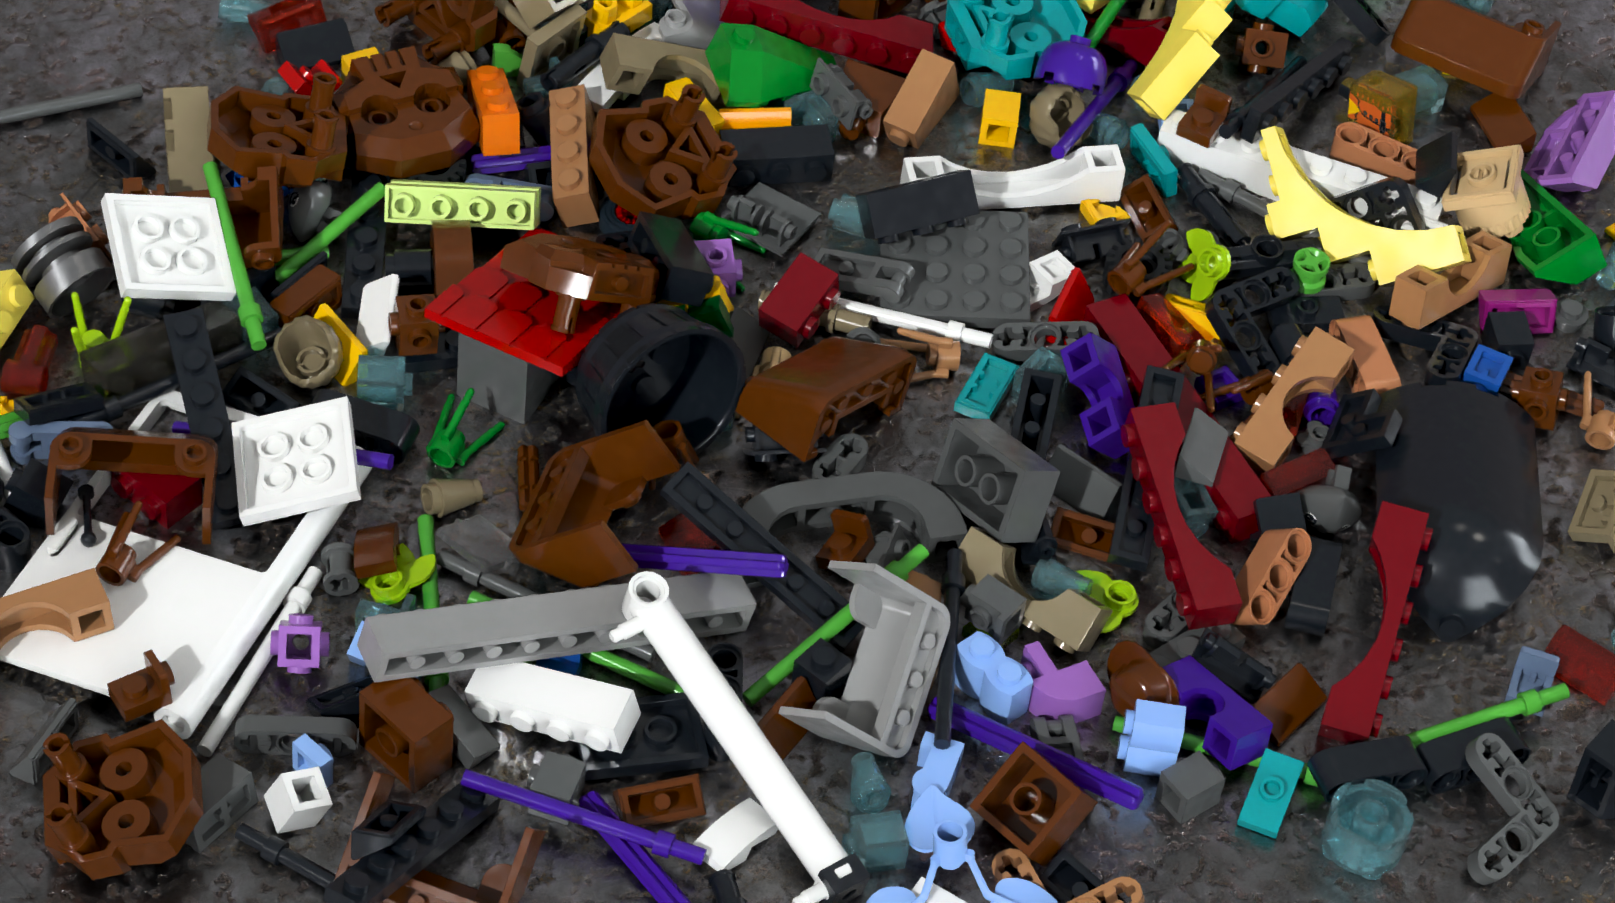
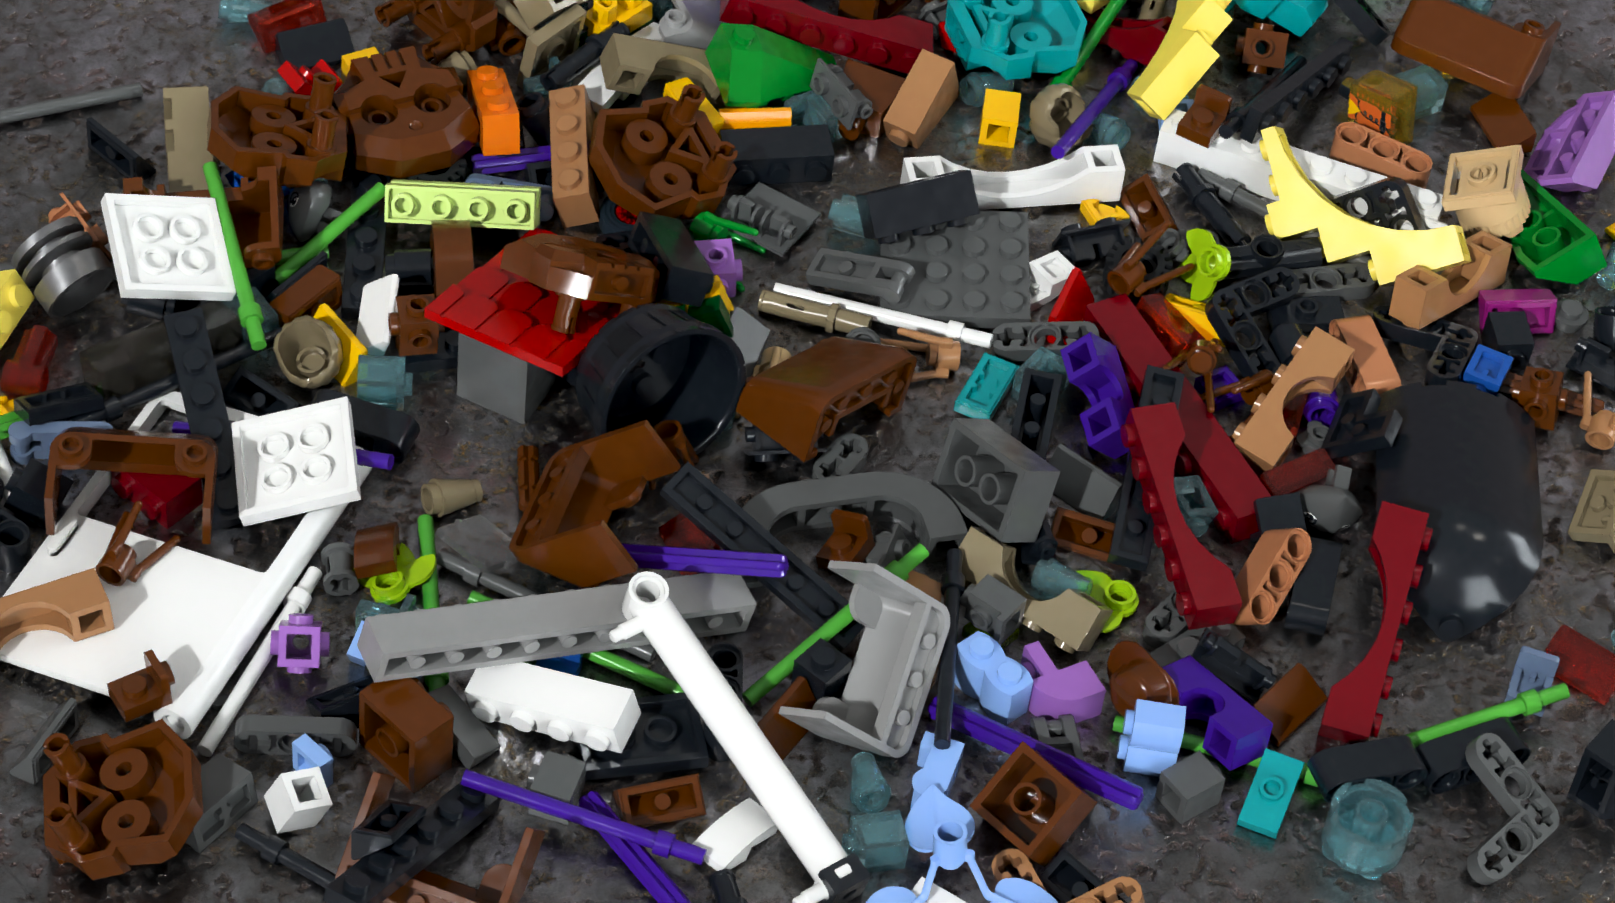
(86, 338): lime plant -> none
(86, 493): black hinge -> none
(448, 443): green plant -> none
(506, 58): bright green tile -> none
(799, 300): dark red brick -> none
(1073, 65): dark purple cylinder -> none
(1154, 160): teal plate -> none
(1201, 450): dark grey slope -> none
(1311, 269): bright green wheel -> none
(1436, 164): black slope -> none

